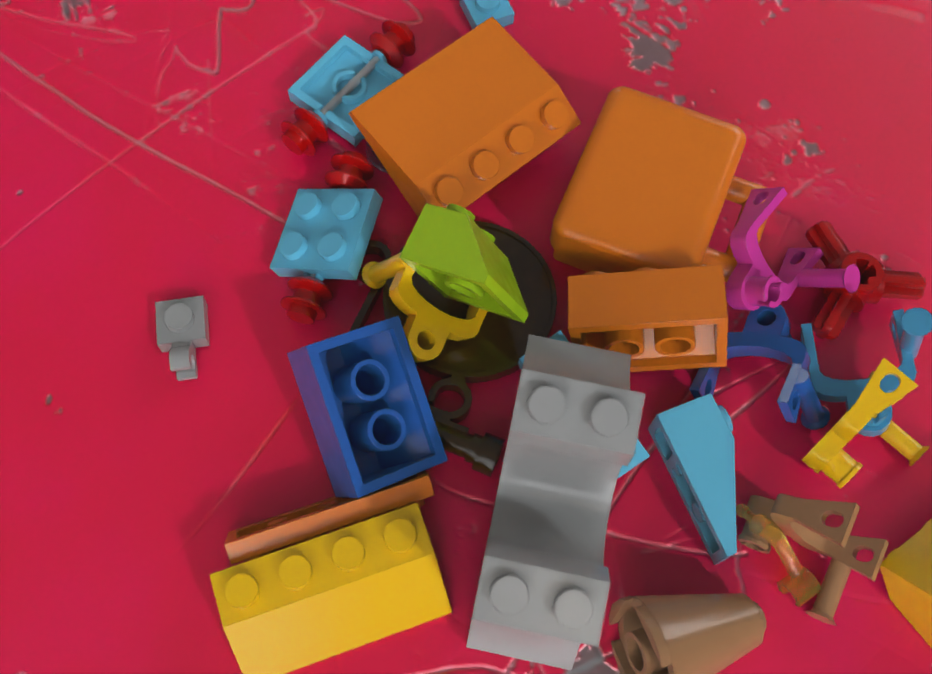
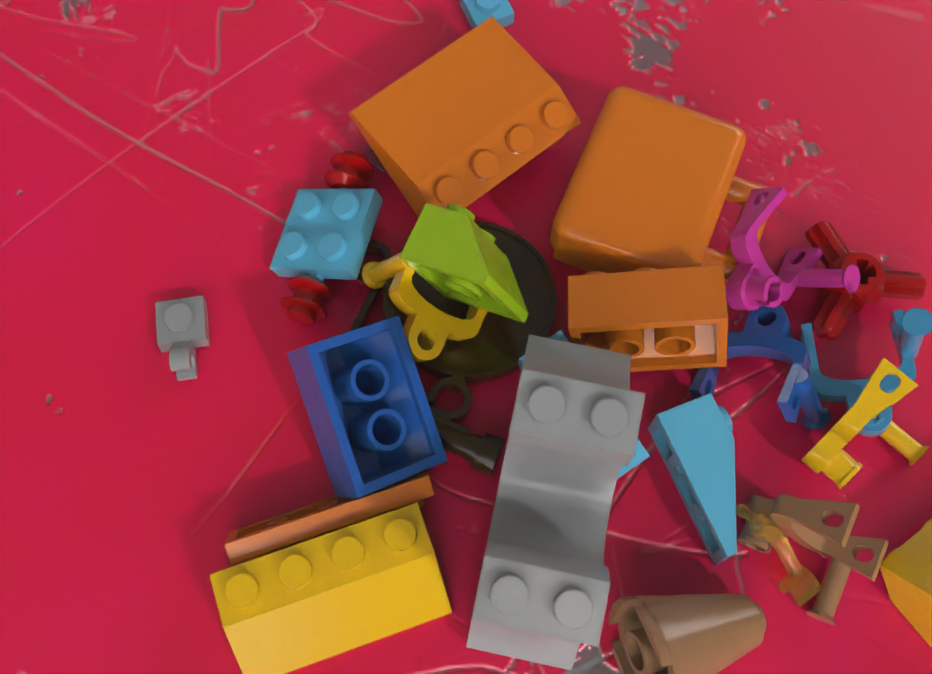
(342, 82): plate -> none

